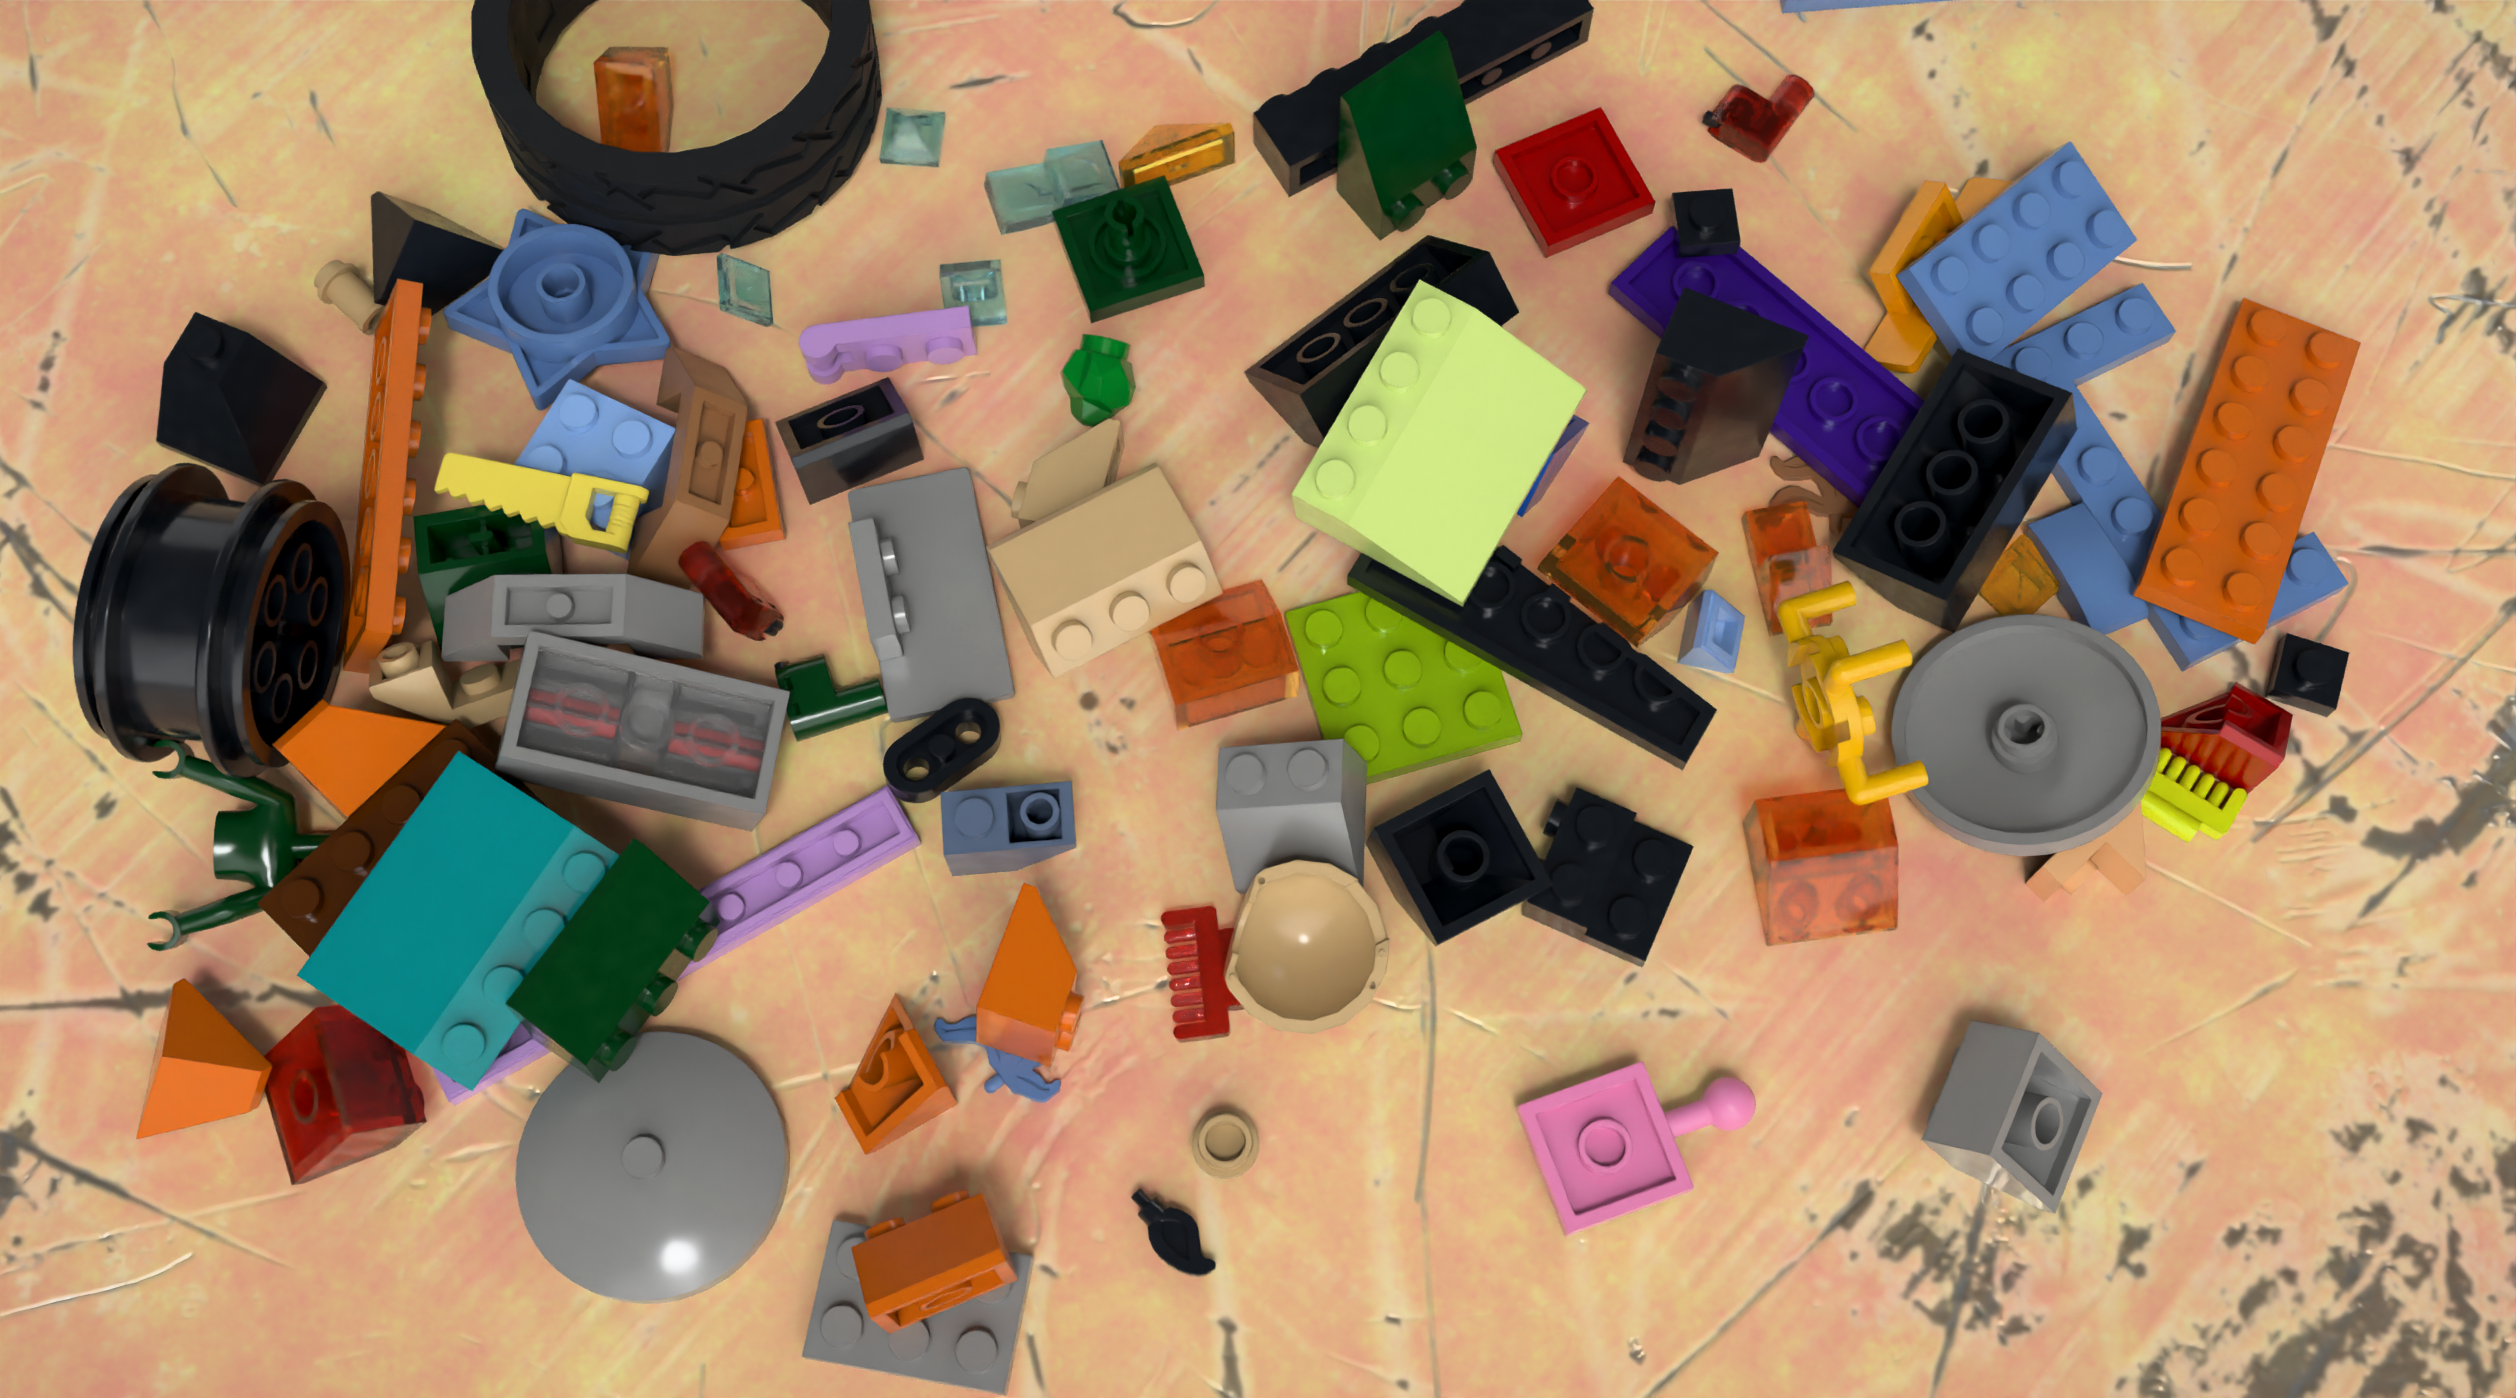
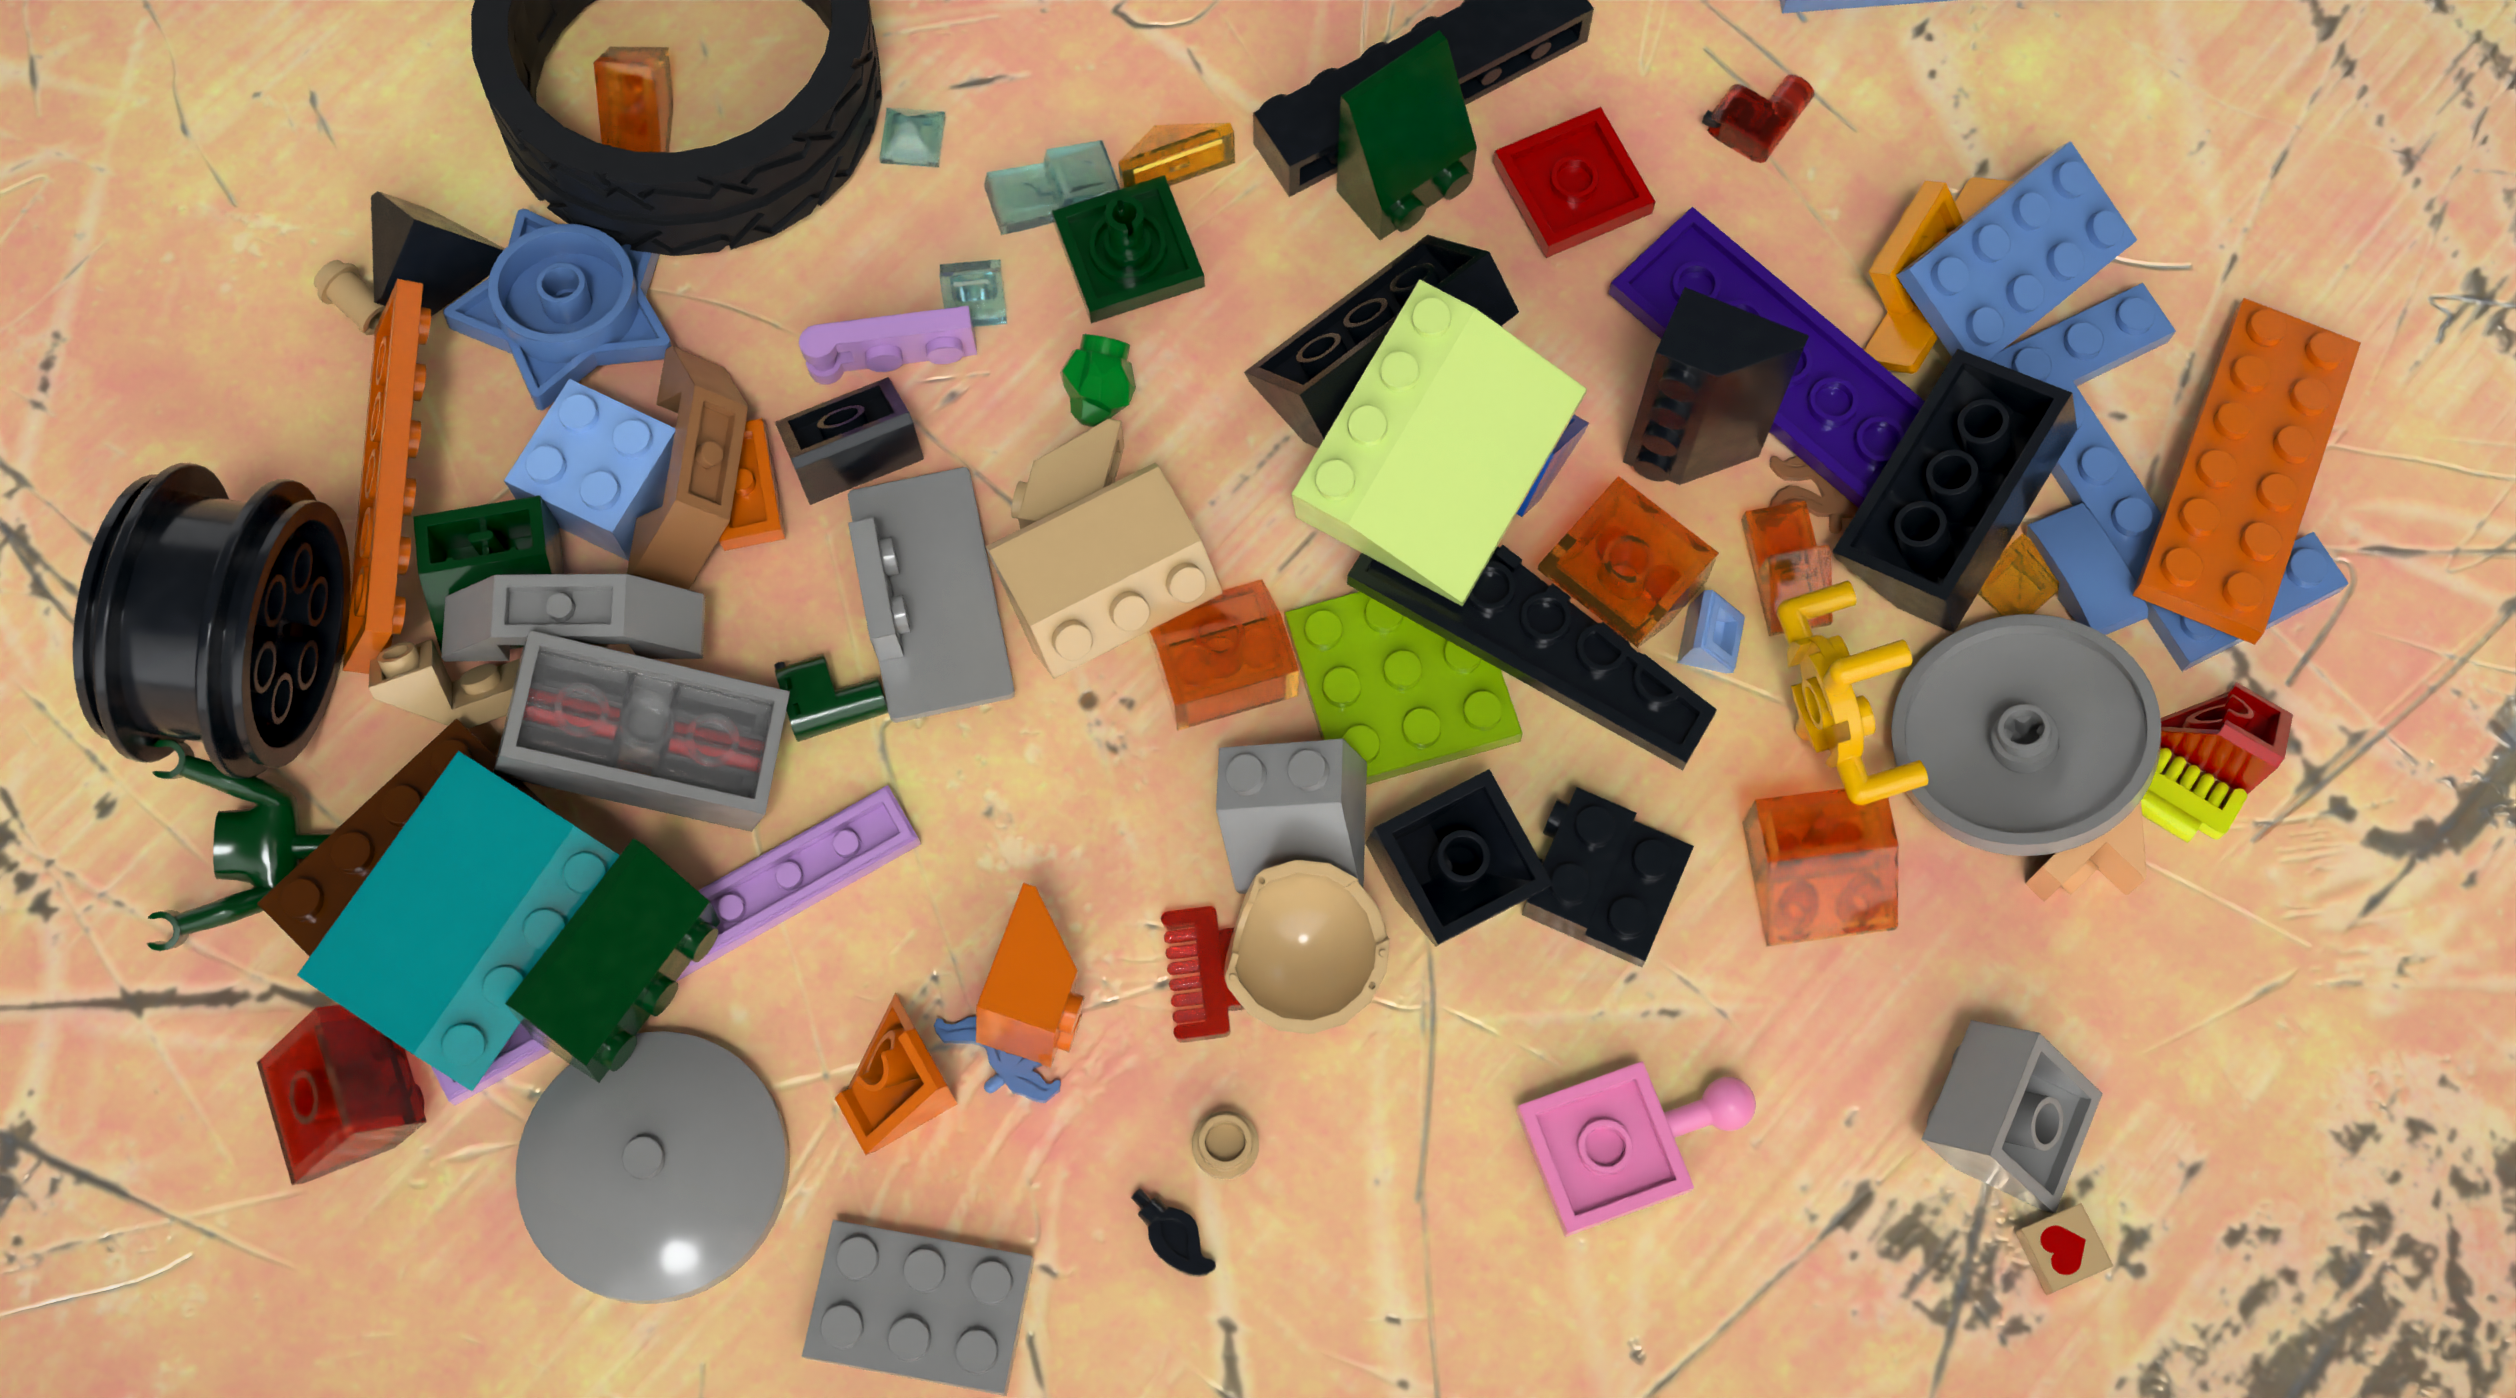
(199, 1067): orange slope -> none
(233, 401): black slope -> none
(352, 751): orange slope -> none
(545, 497): light yellow piece -> none
(730, 594): clear red piece -> none
(744, 290): clear light blue slope -> none
(931, 1262): orange slope -> none
(938, 750): black plate -> none
(1006, 827): sand blue slope -> none
(1704, 223): black plate -> none
(2064, 1249): none -> tan tile
(2307, 675): black plate -> none

